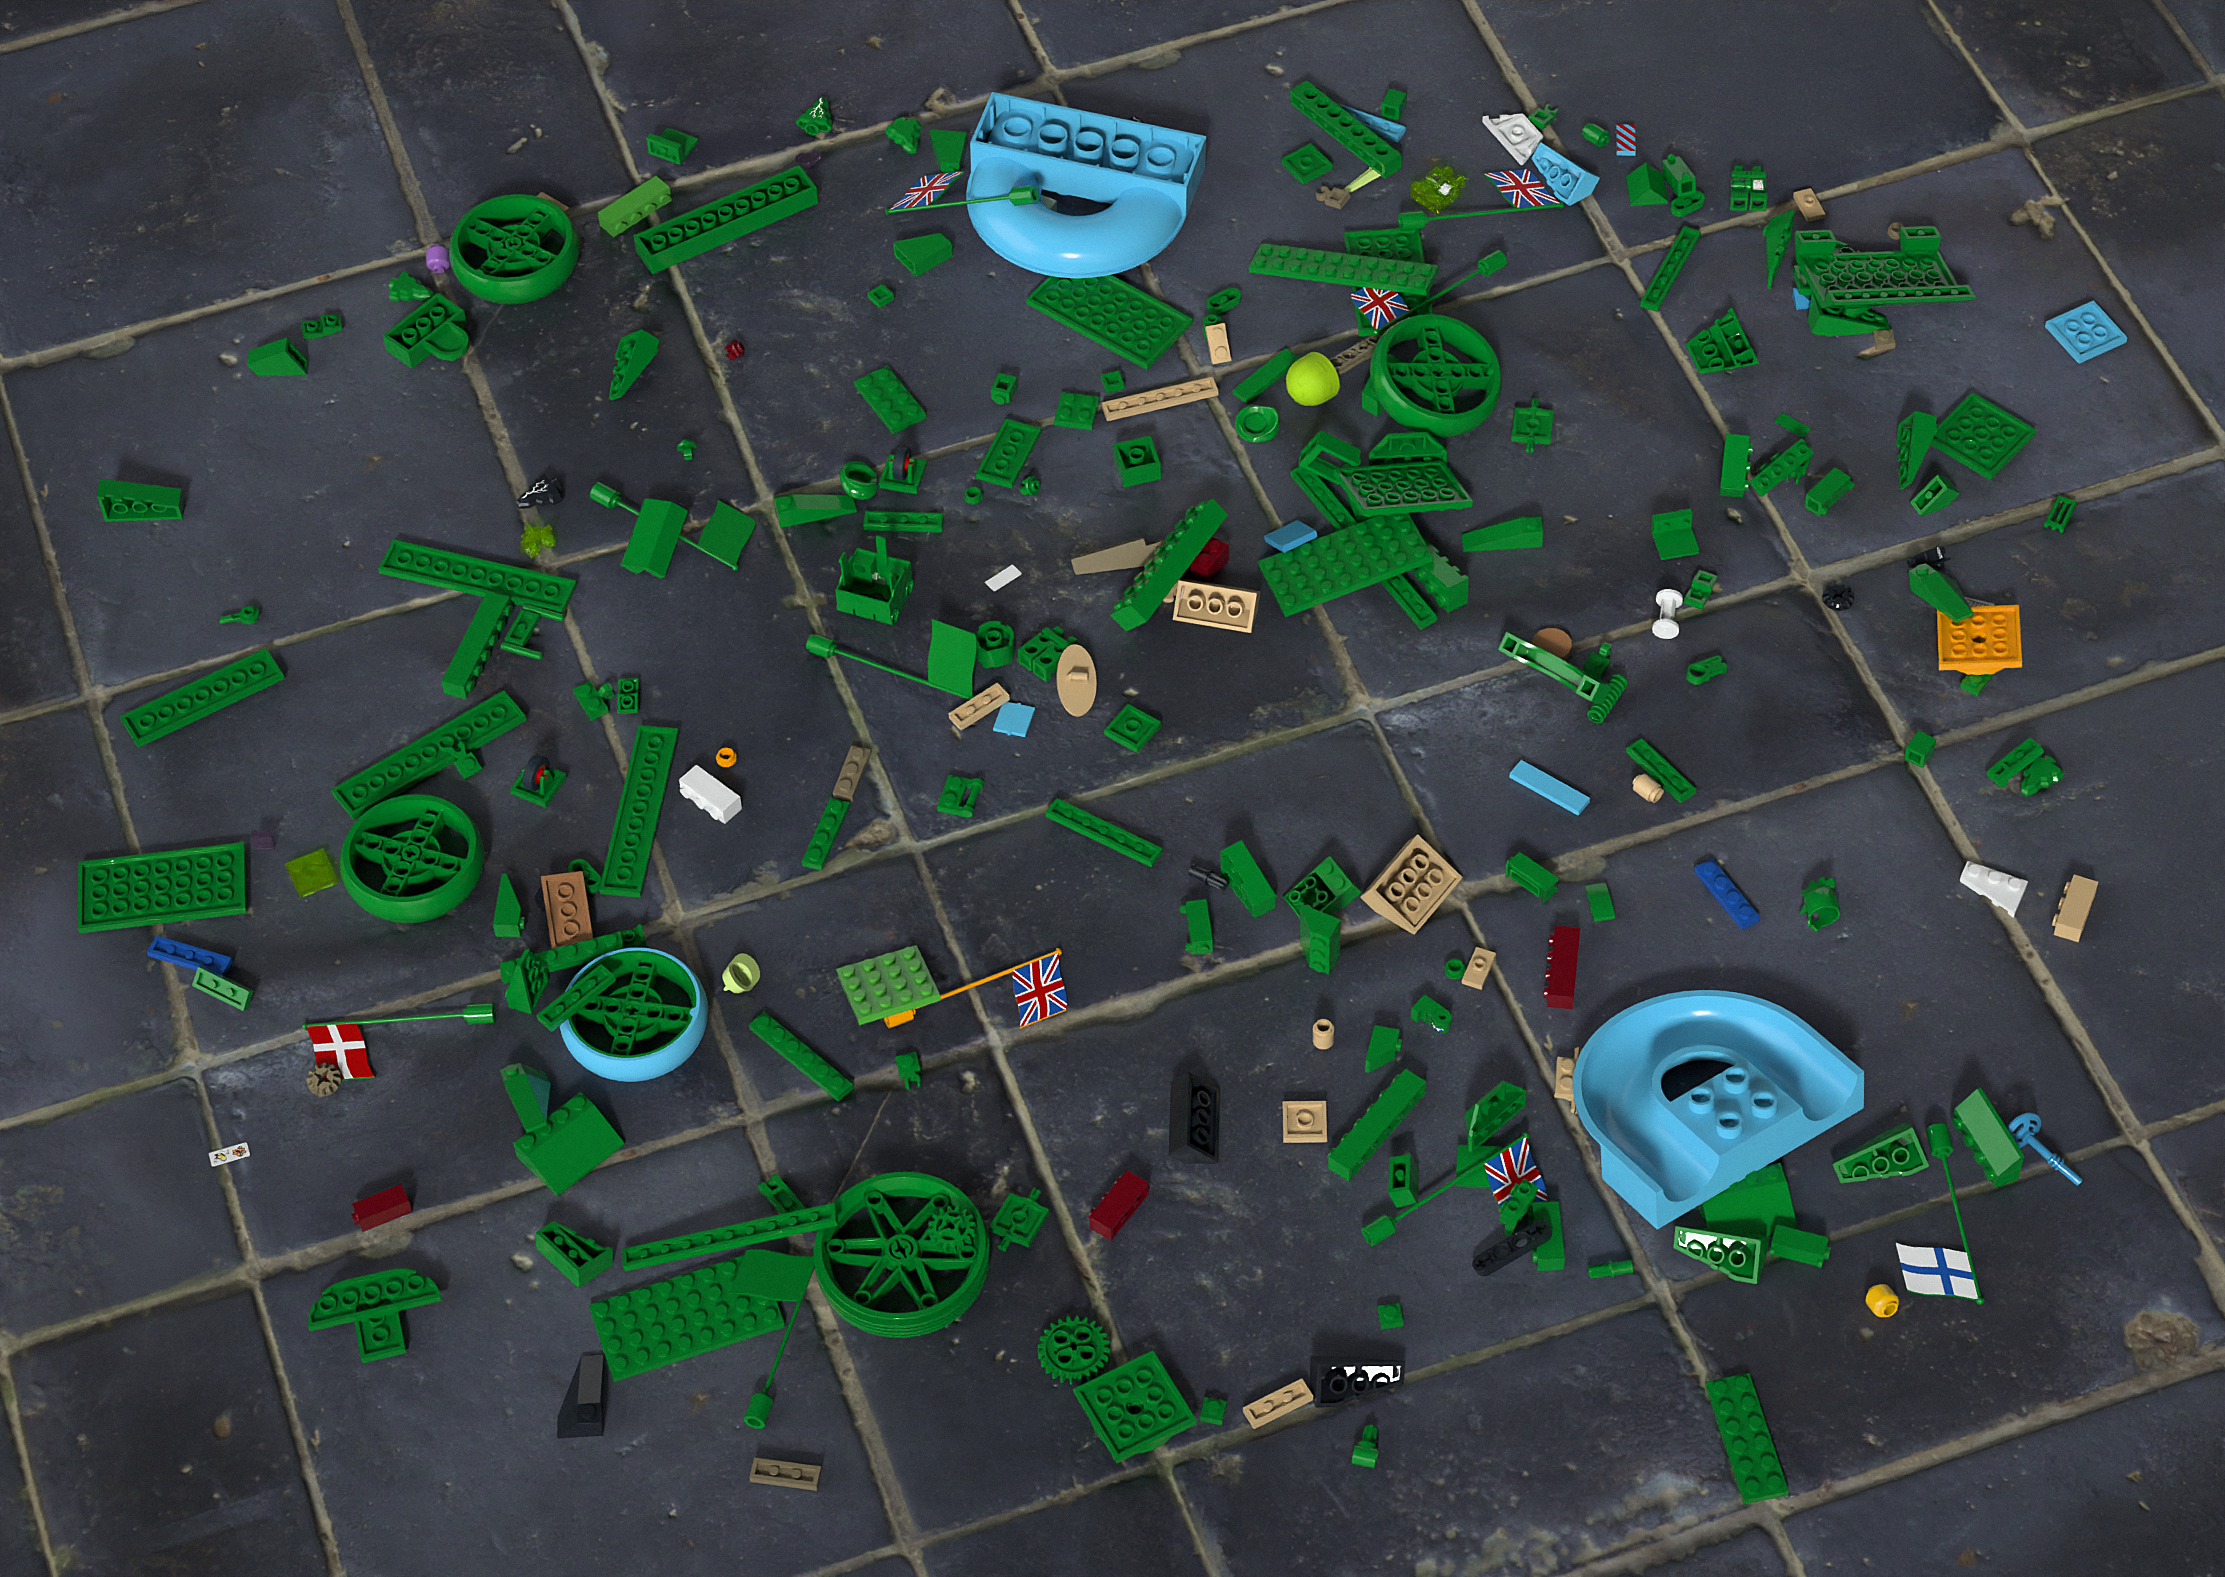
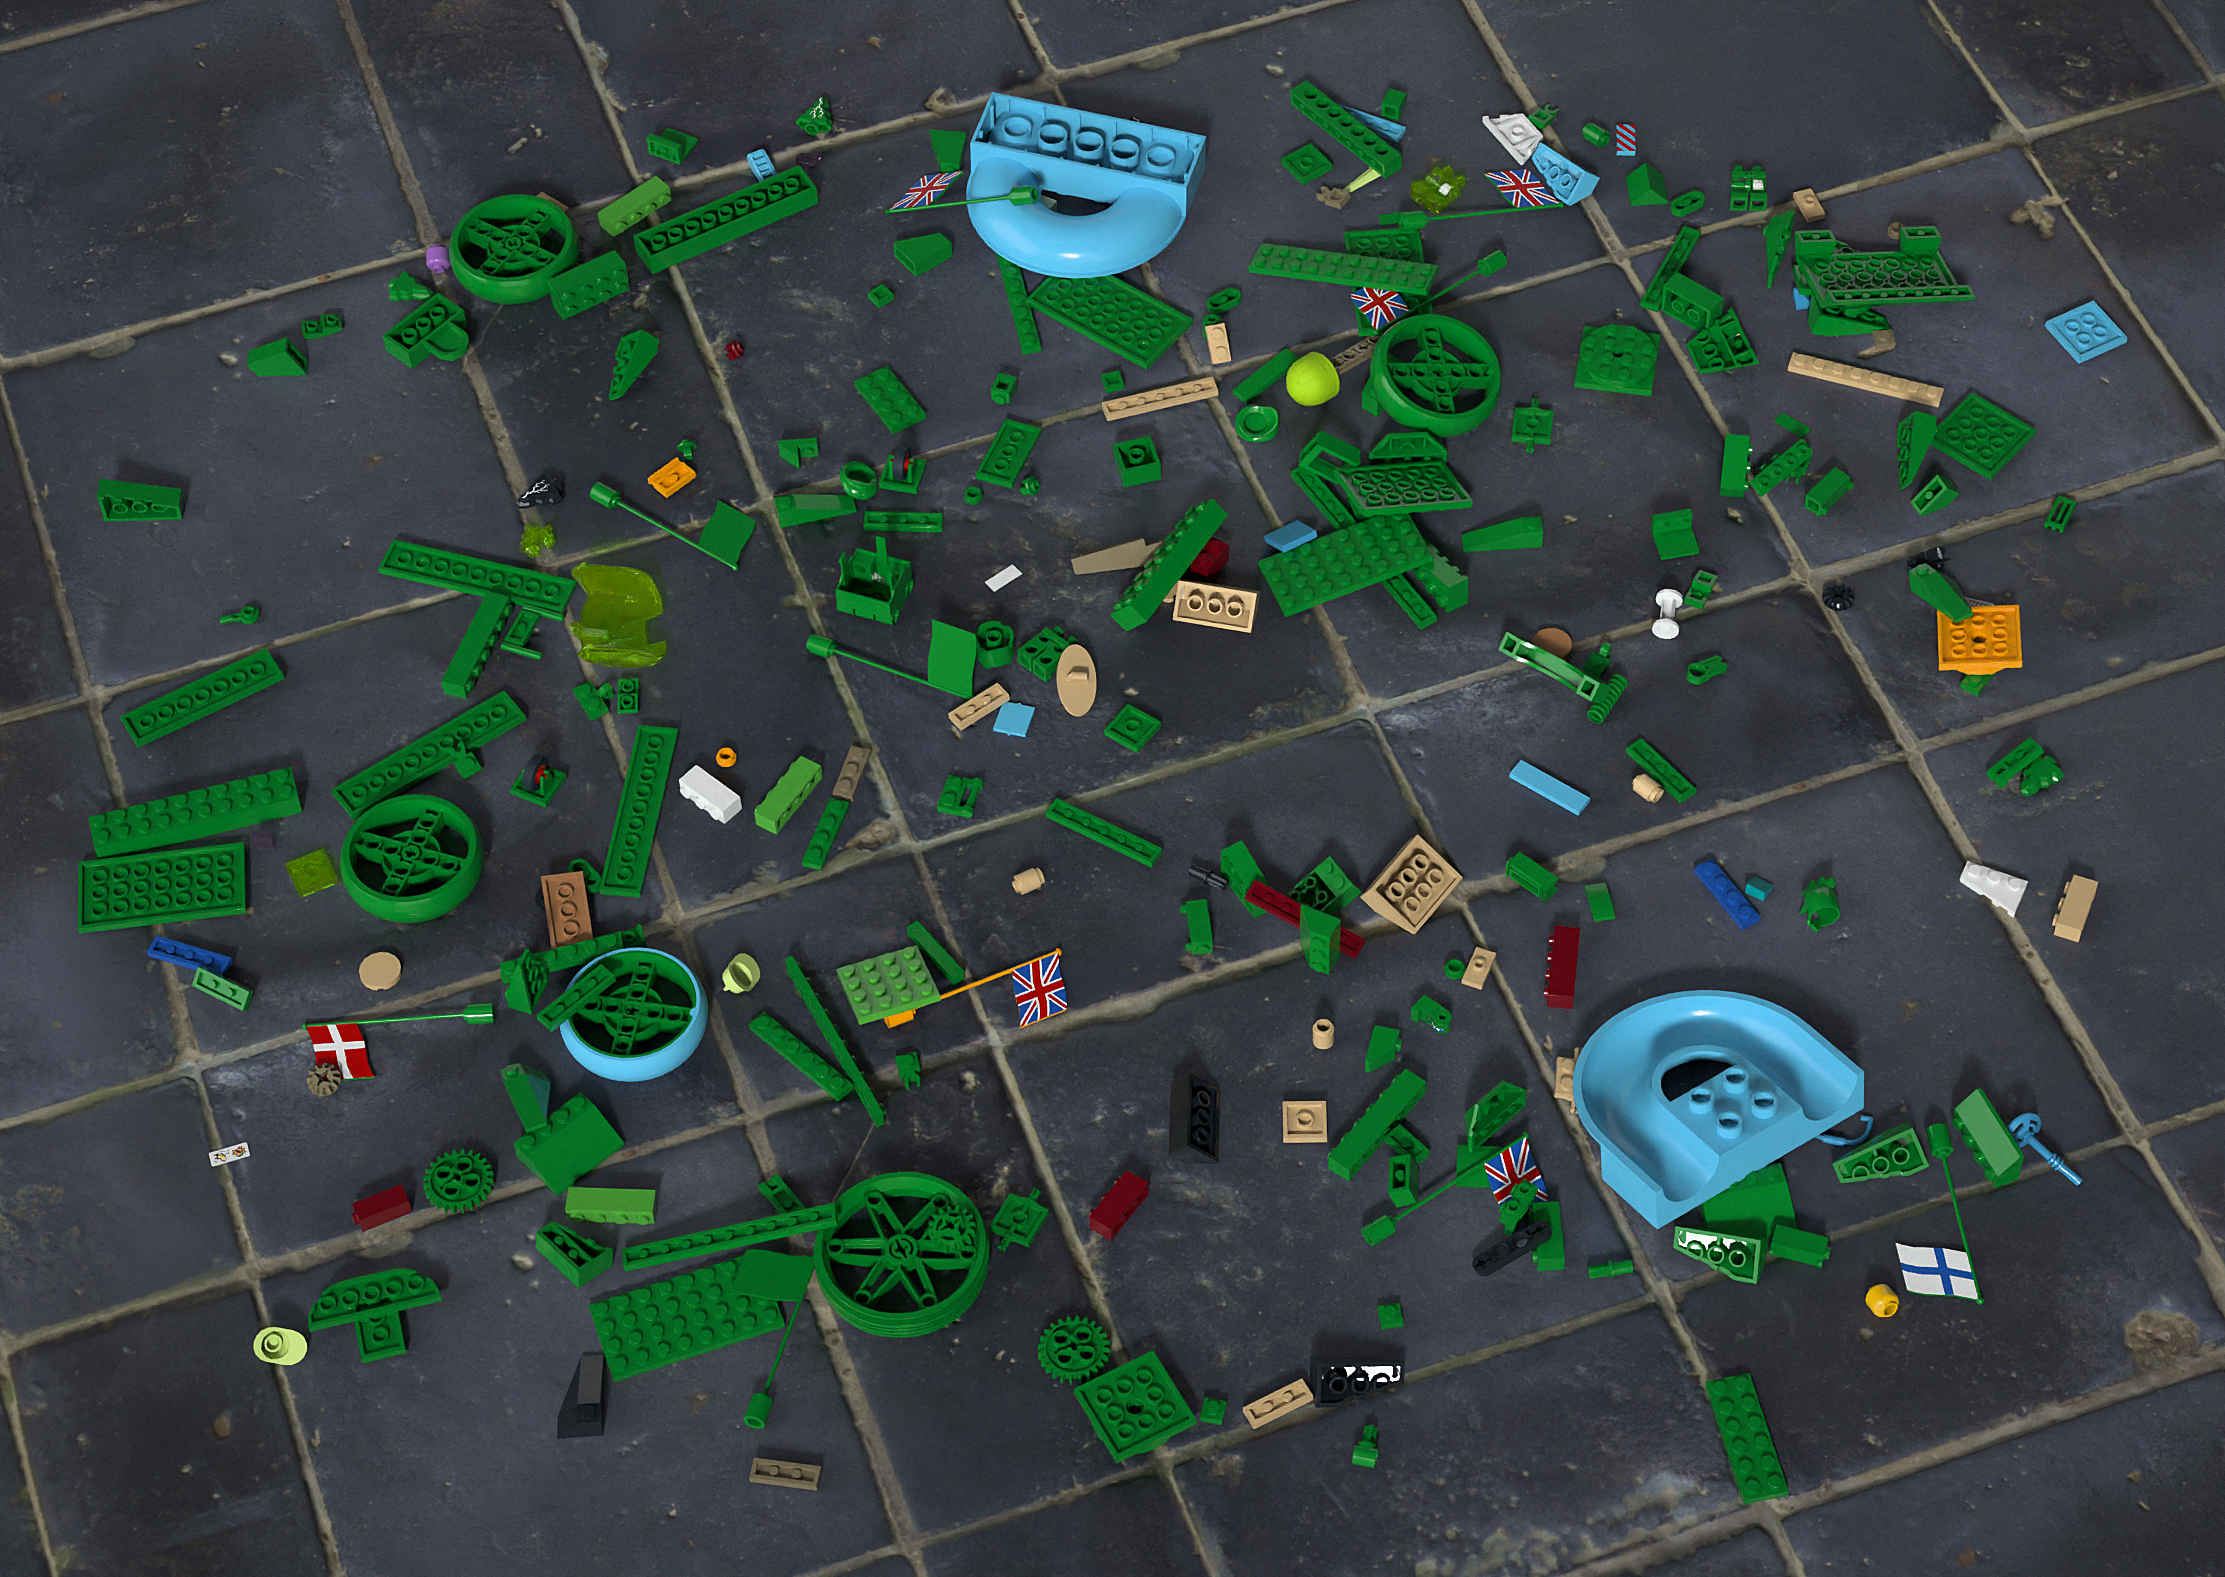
(195, 814): none -> green brick
(280, 1346): none -> yellowish green piece
(380, 971): none -> tan tile
(458, 1181): none -> green gear
(508, 913): green slope -> none
(589, 284): none -> green brick
(611, 1205): none -> bright green brick
(617, 607): none -> clear neon green piece
(654, 537): green slope -> none
(671, 477): none -> light orange plate
(758, 158): none -> medium azure slope
(788, 794): none -> bright green brick
(798, 448): none -> green slope
(837, 1045): none -> green plate
(905, 133): green rock -> none
(935, 952): none -> green piece
(1019, 307): none -> green plate
(1028, 880): none -> tan brick
(1076, 411): green plate -> none
(1289, 911): none -> dark red plate
(1391, 218): none -> green sticker
(1405, 1143): none -> green plate
(1626, 374): none -> green piece
(1678, 176): green brick -> none
(1691, 303): none -> green brick
(1758, 888): none -> teal slope
(1841, 1141): none -> dark azure piece
(1865, 379): none -> tan plate
(1920, 749): green brick -> none

